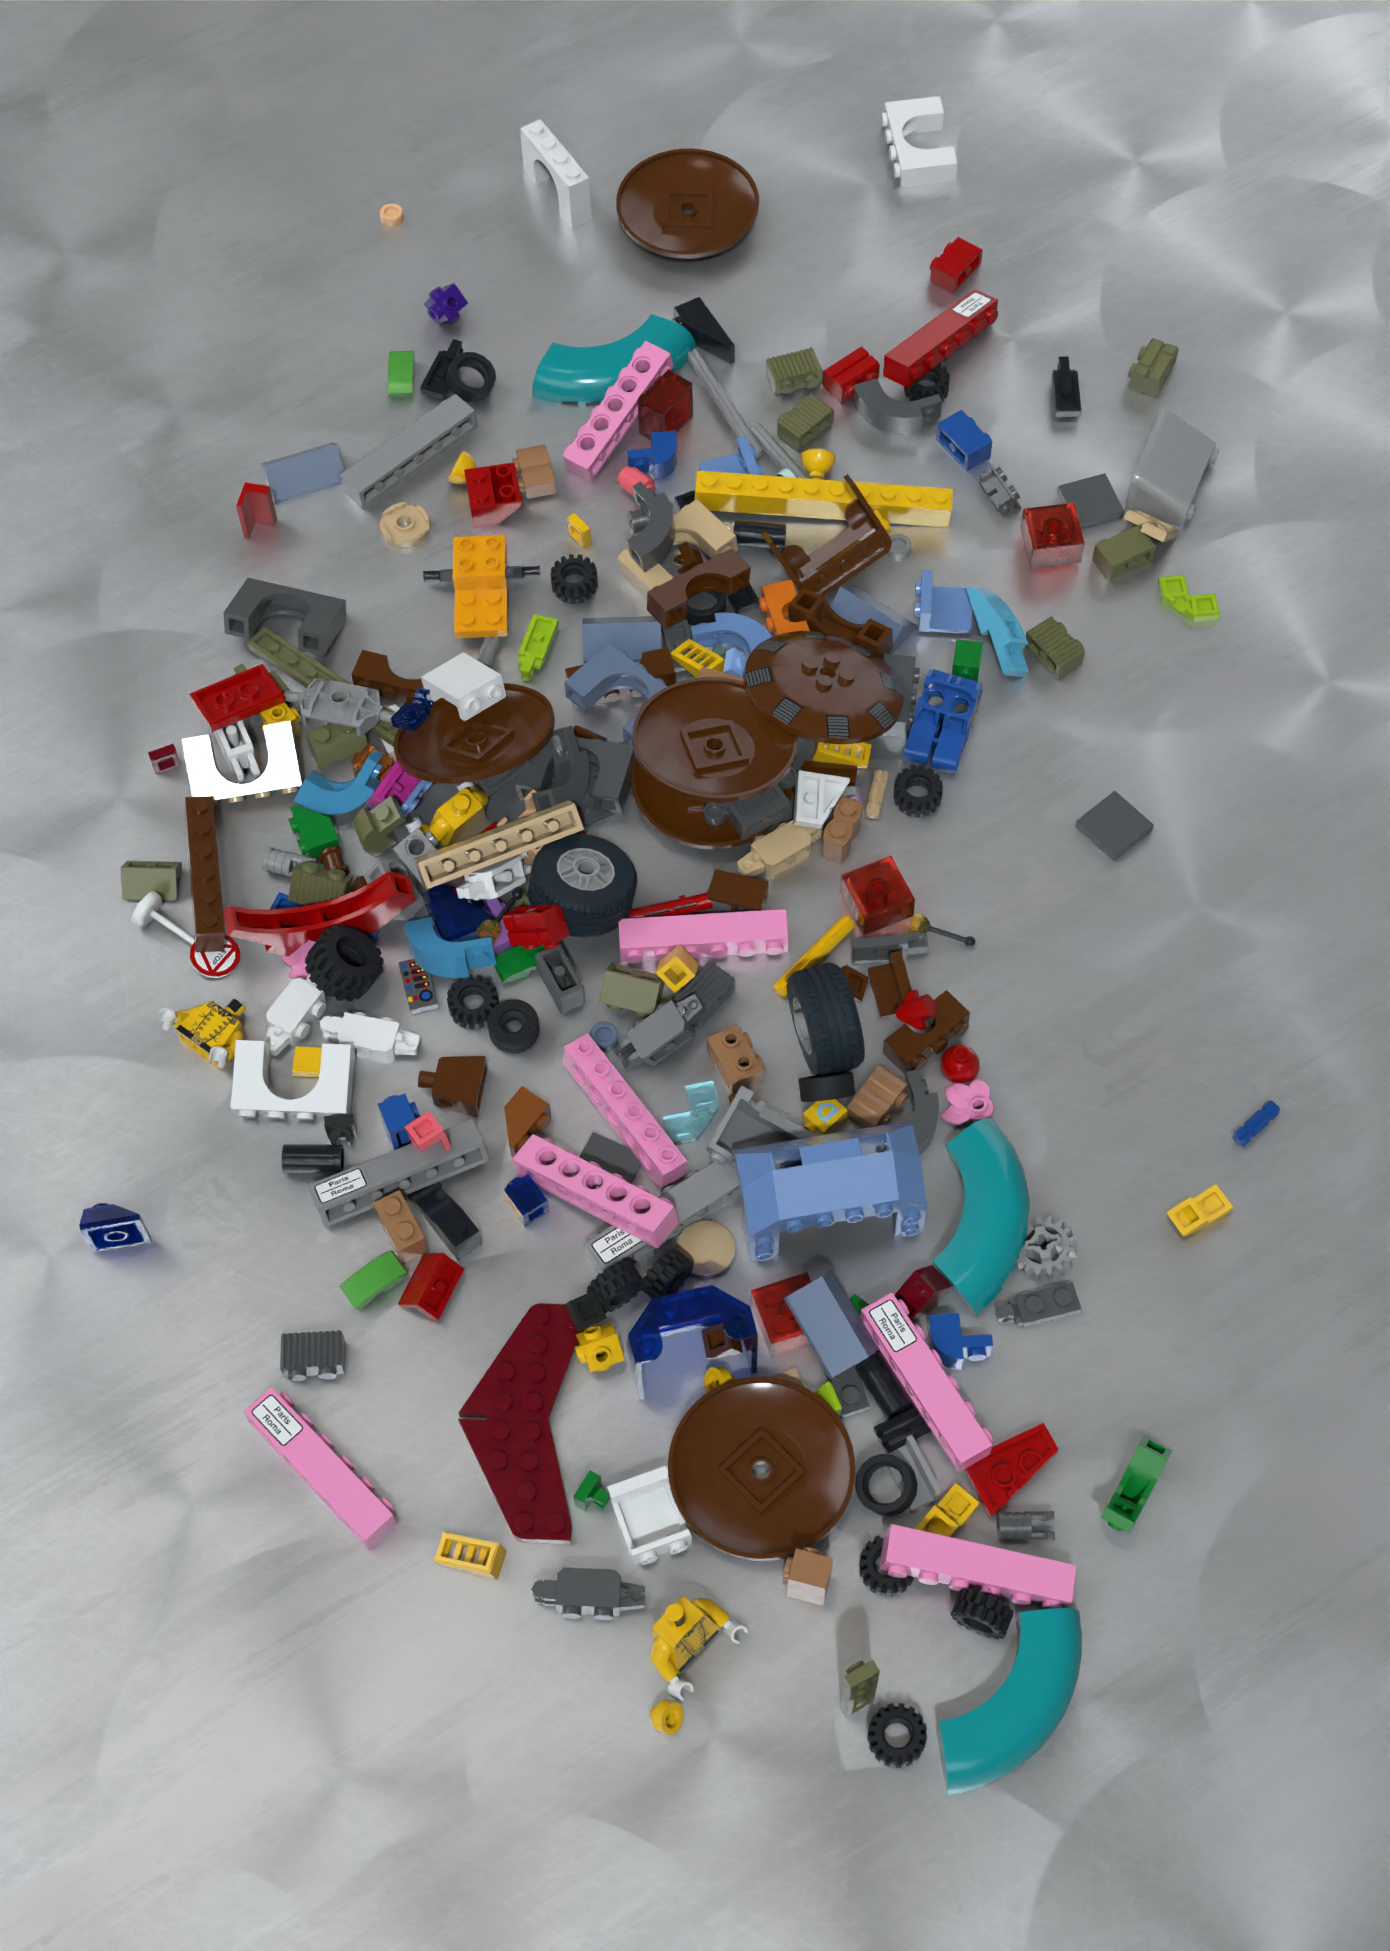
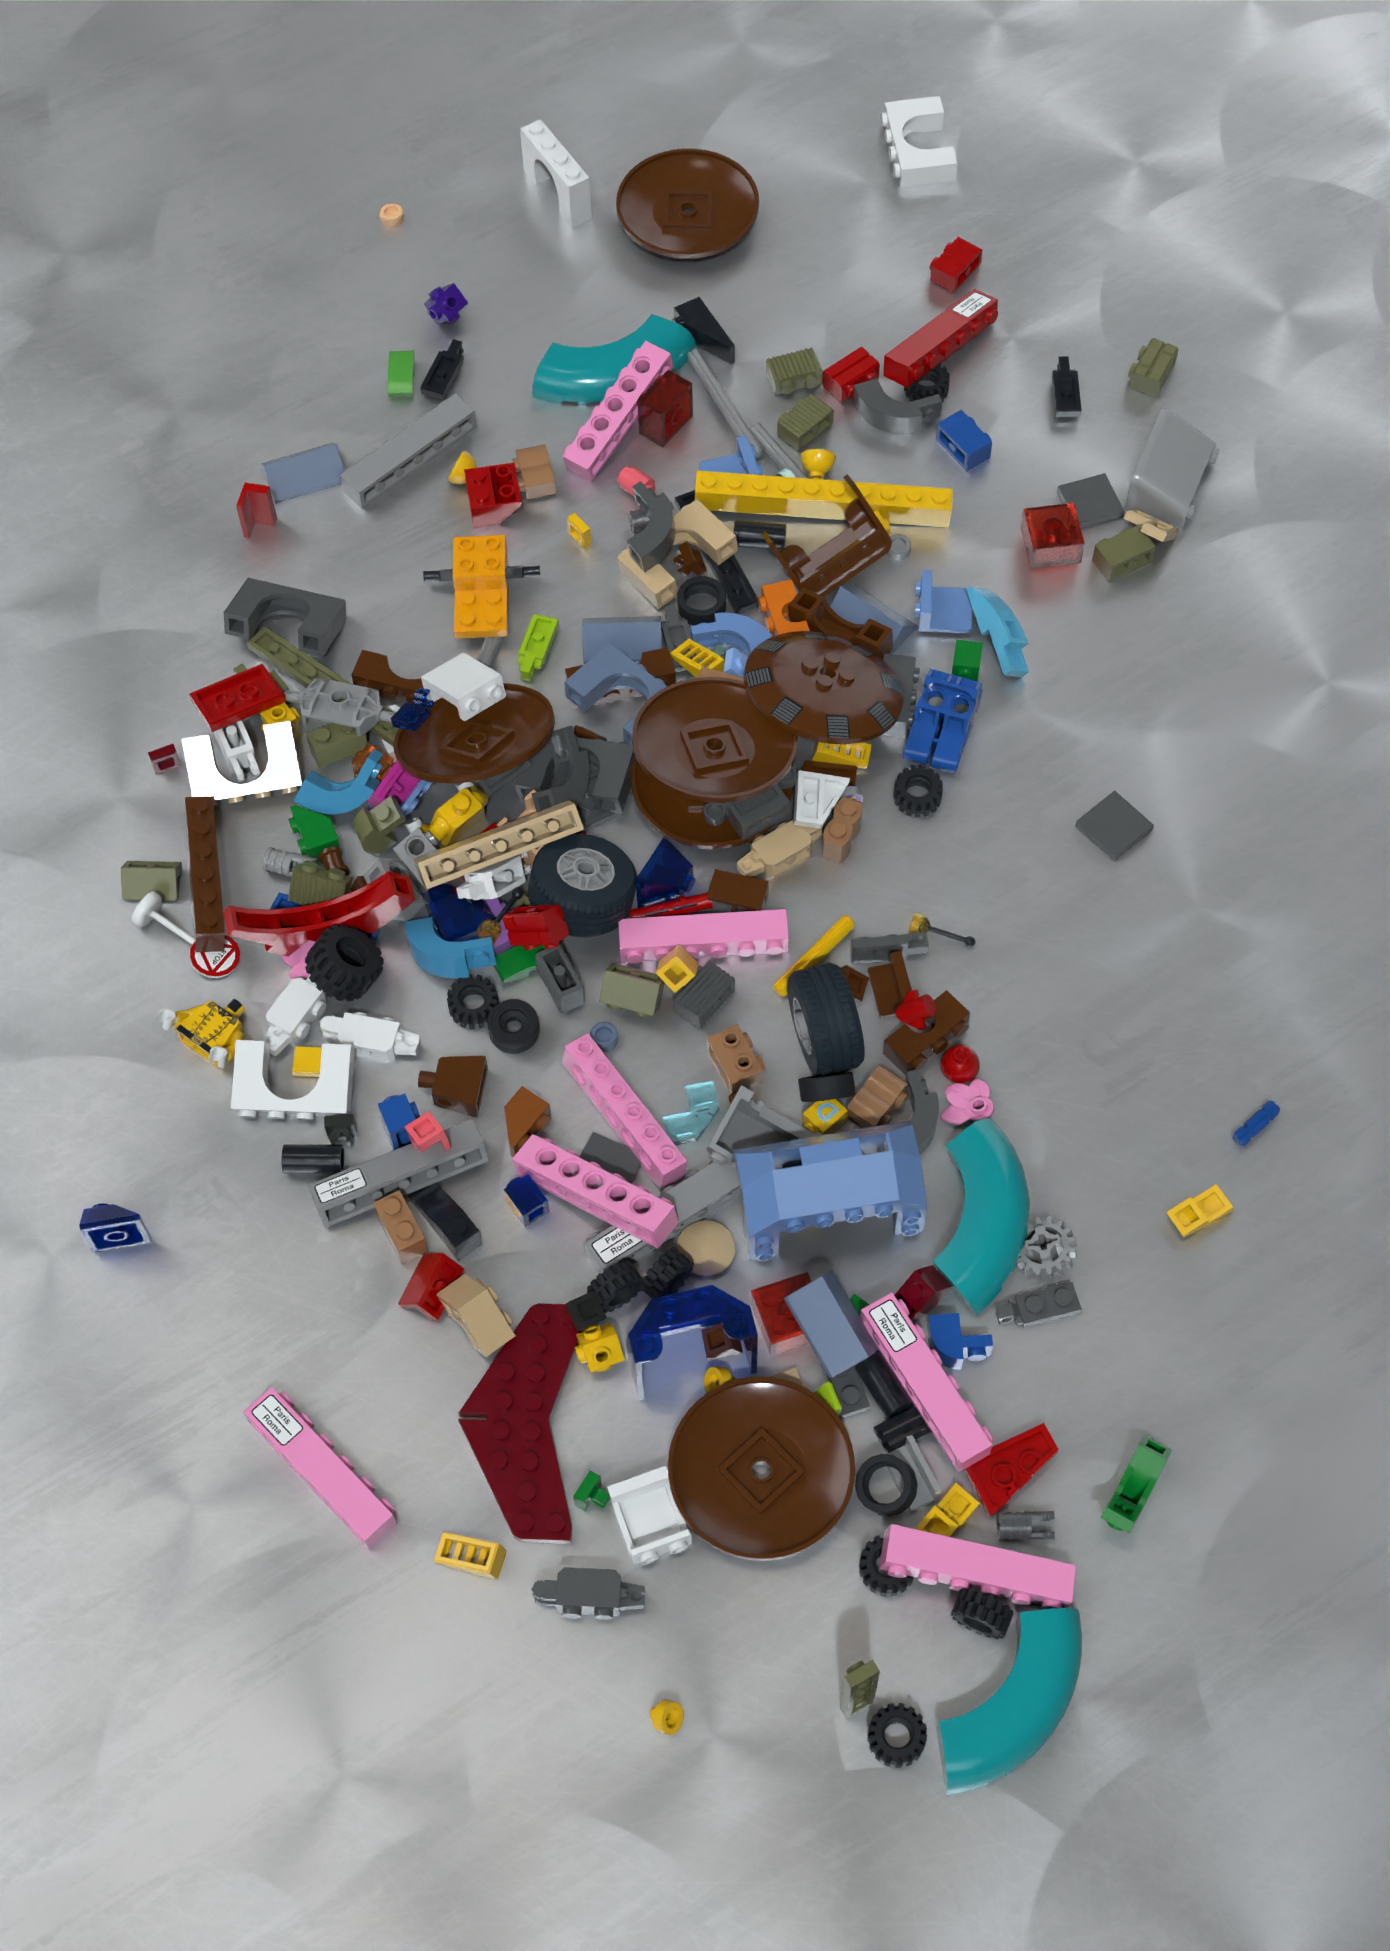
(312, 1355): dark grey brick -> none
(373, 1278): bright green slope -> none
(407, 536): tan tile -> none
(418, 987): tile -> none
(476, 1311): none -> tan brick
(477, 362): black tyre -> none
(570, 567): black tyre -> none
(659, 458): blue brick -> none
(661, 1032): hinge -> none
(664, 876): none -> clear blue slope
(682, 1636): yellow torso -> none
(722, 574): reddish brown arch -> none
(808, 1575): medium nougat brick -> none
(876, 794): tan axle -> none
(877, 895): clear red brick -> none
(995, 480): dark grey hinge -> none
(1055, 647): olive brick -> none
(1194, 607): lime tile -> none

